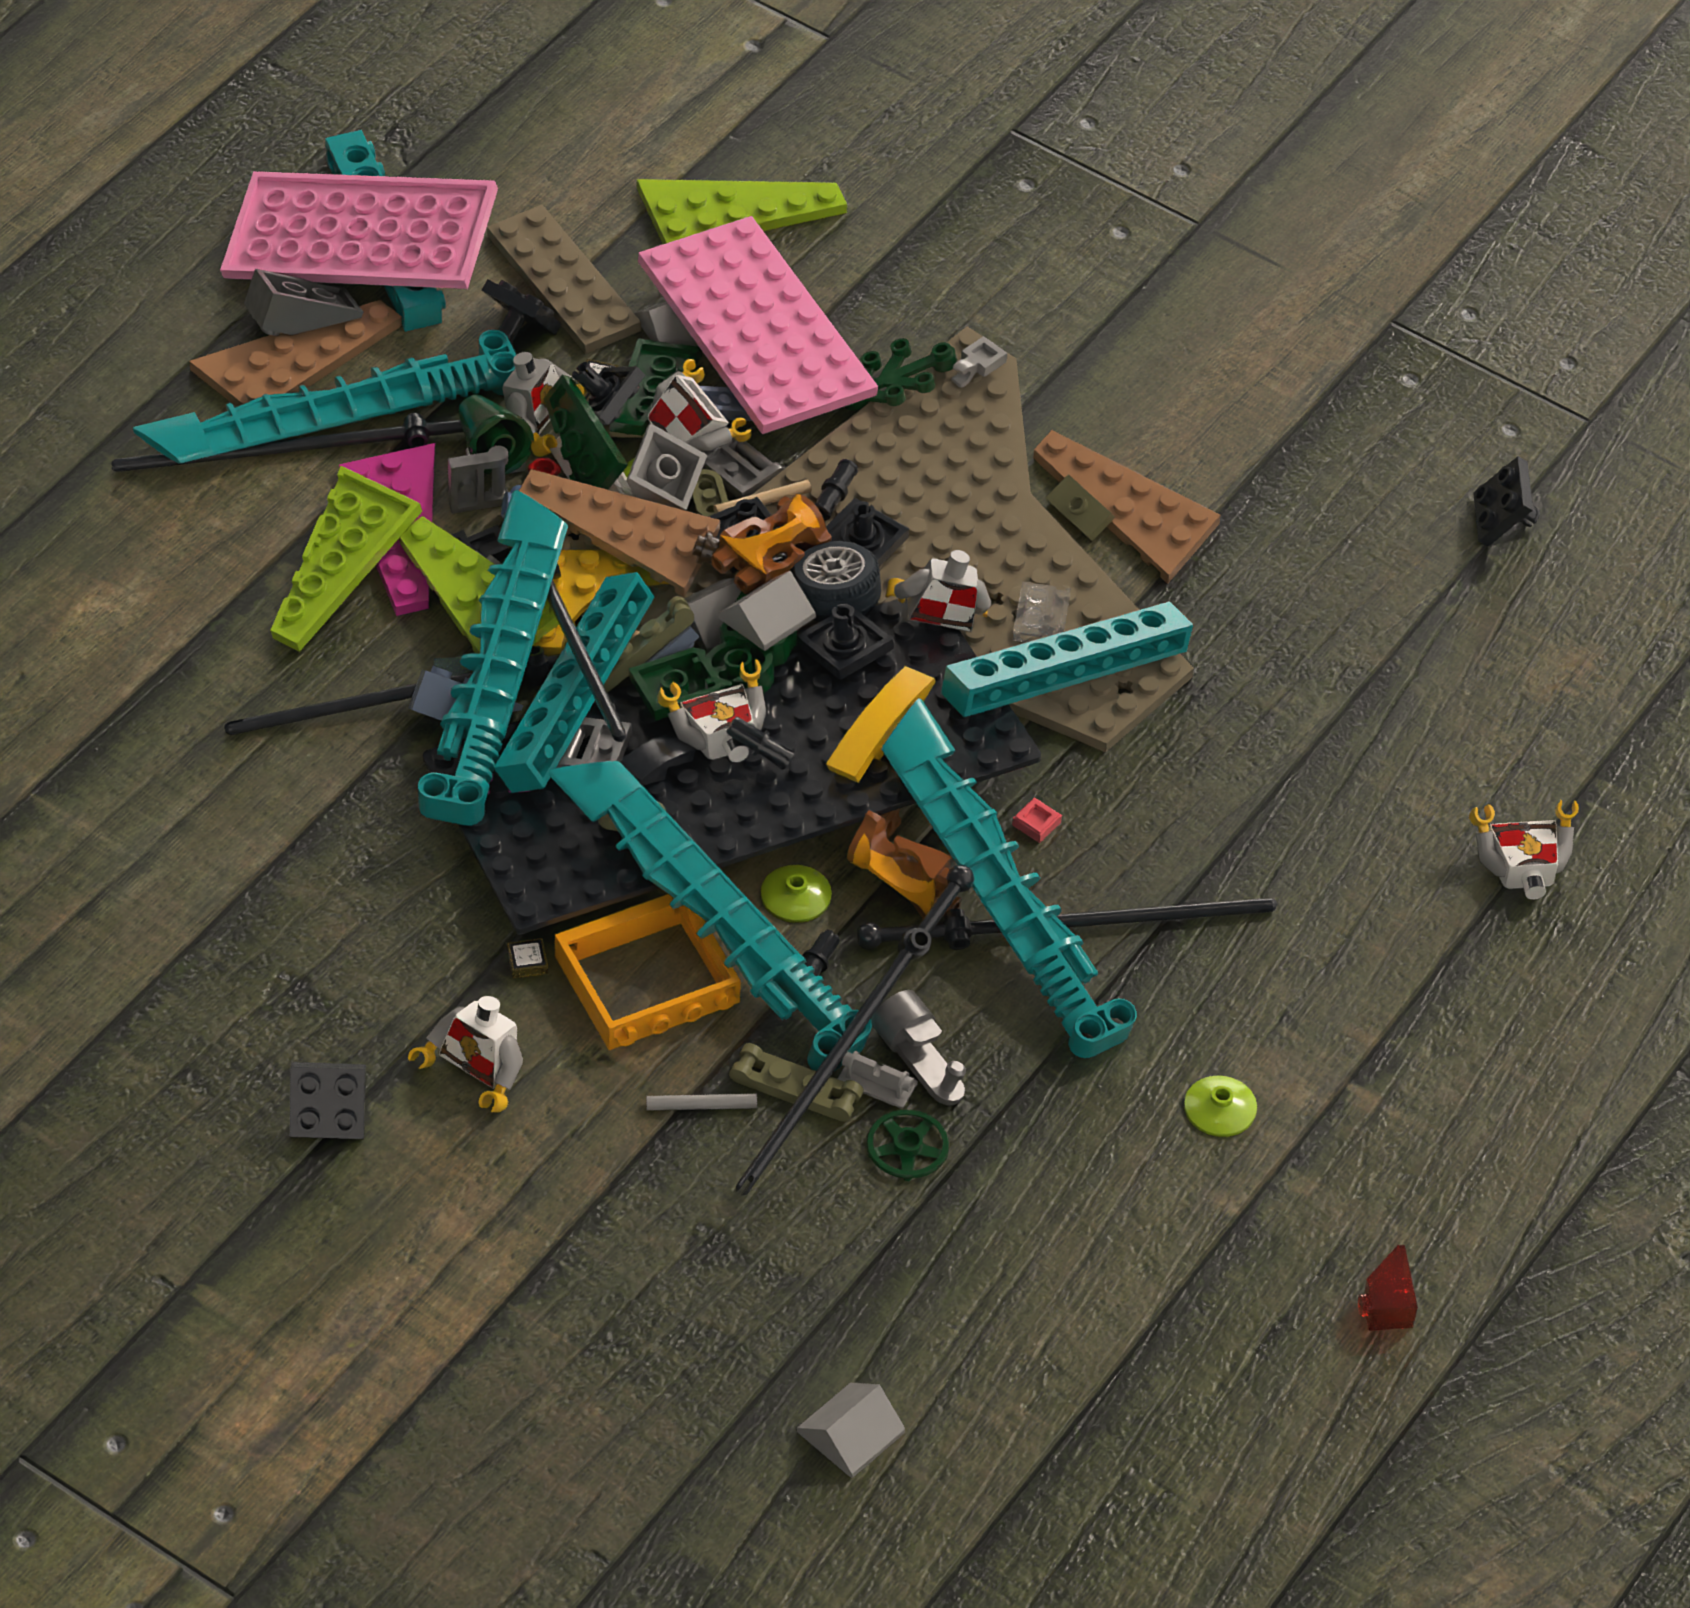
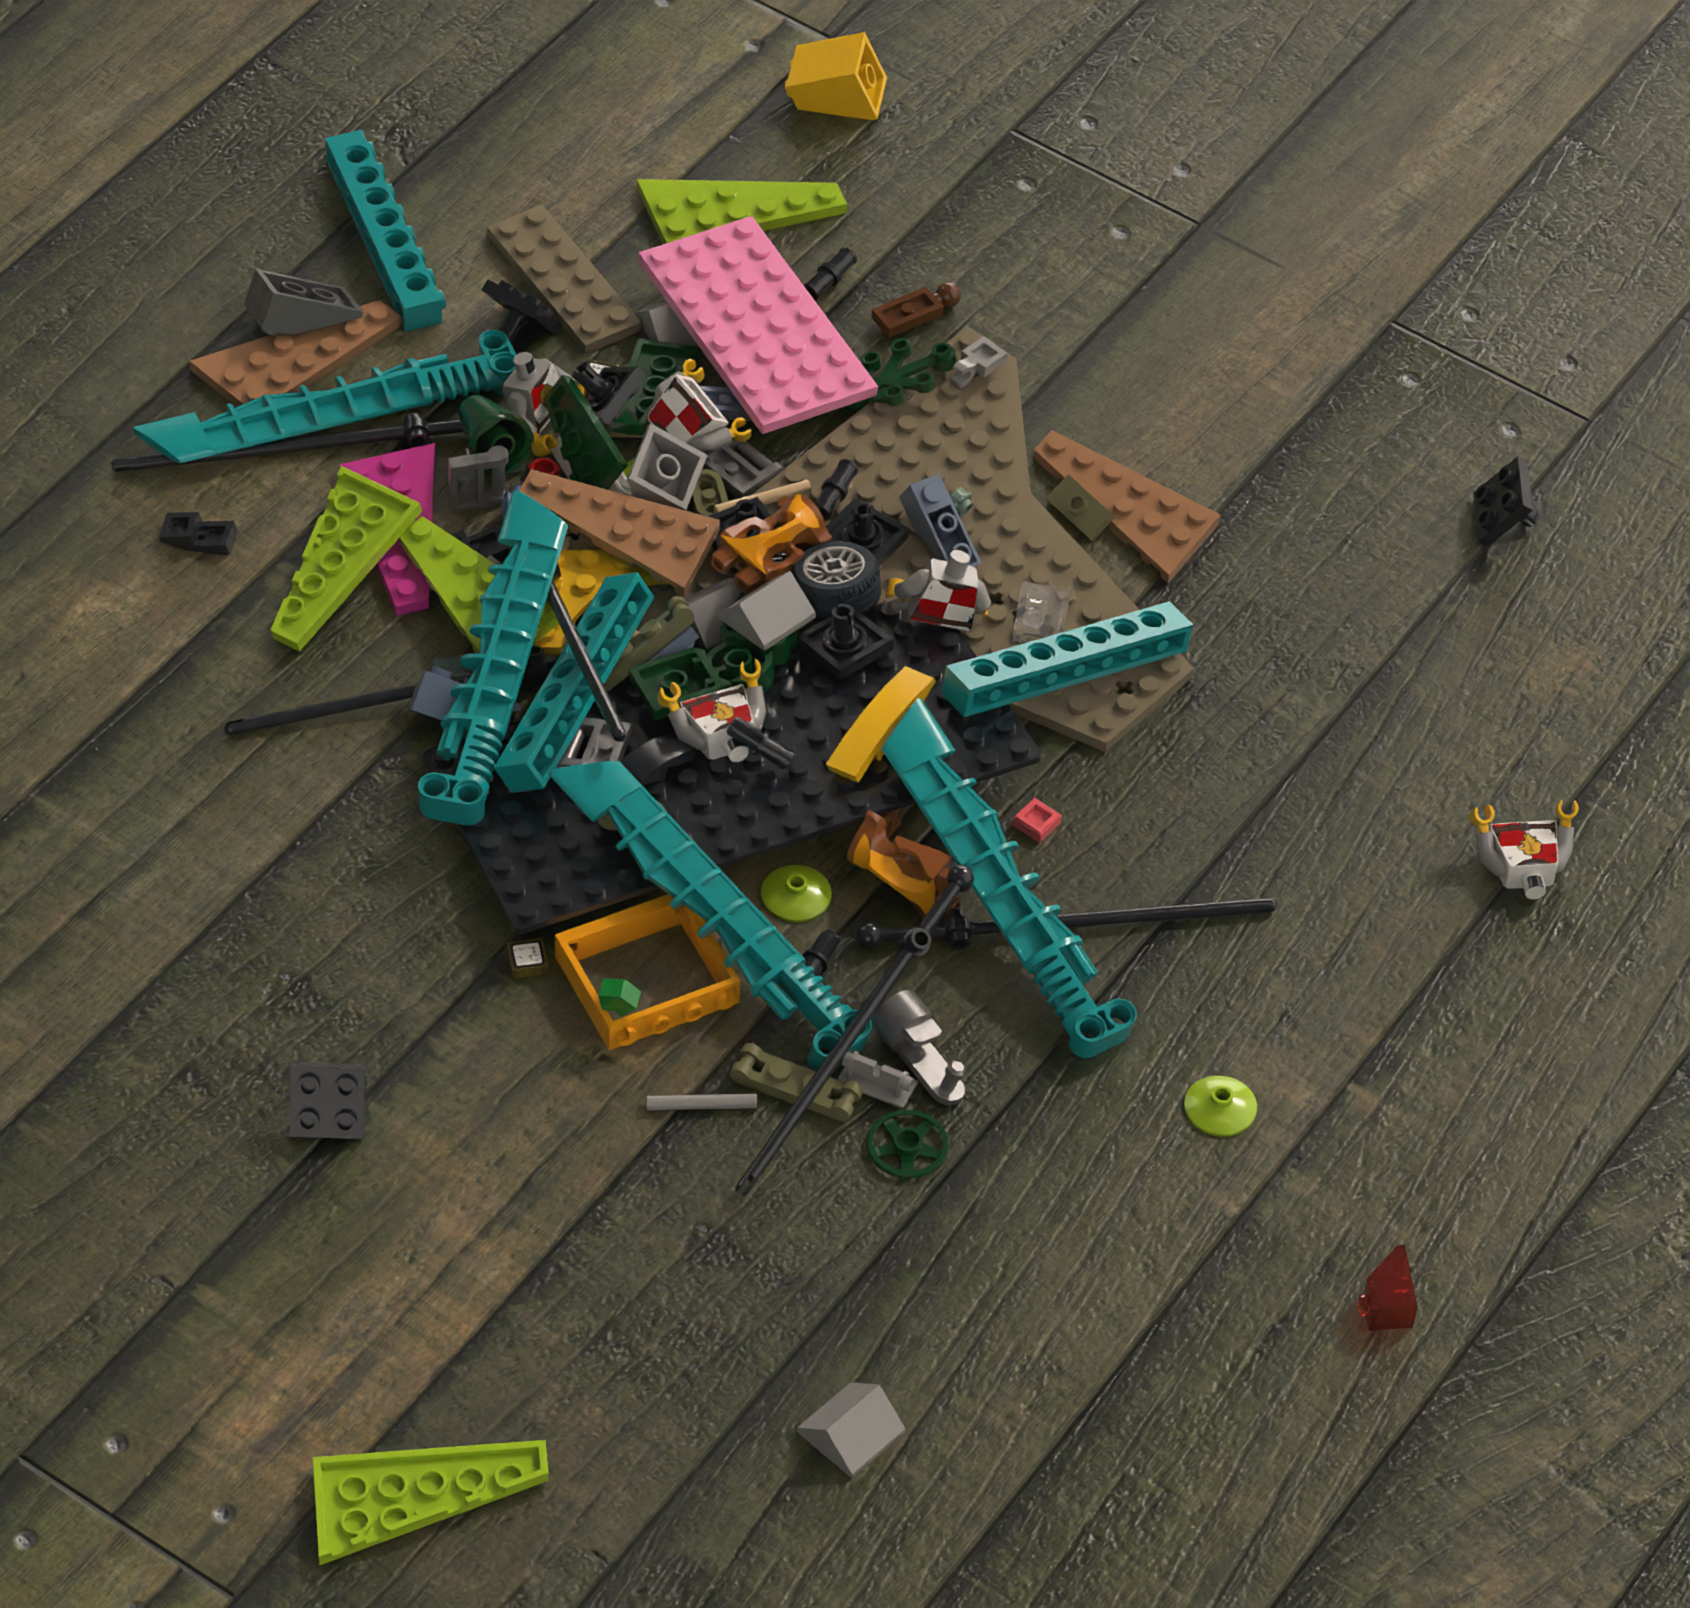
(191, 533): none -> black slope
(361, 229): bright pink plate -> none
(394, 1492): none -> lime wing
(480, 1044): torso -> none
(618, 996): none -> green piece
(705, 547): dark brown plate -> none
(830, 272): none -> black pin
(837, 77): none -> yellow slope
(915, 308): none -> reddish brown plate
(937, 519): none -> sand blue slope
(962, 501): none -> sand green plate

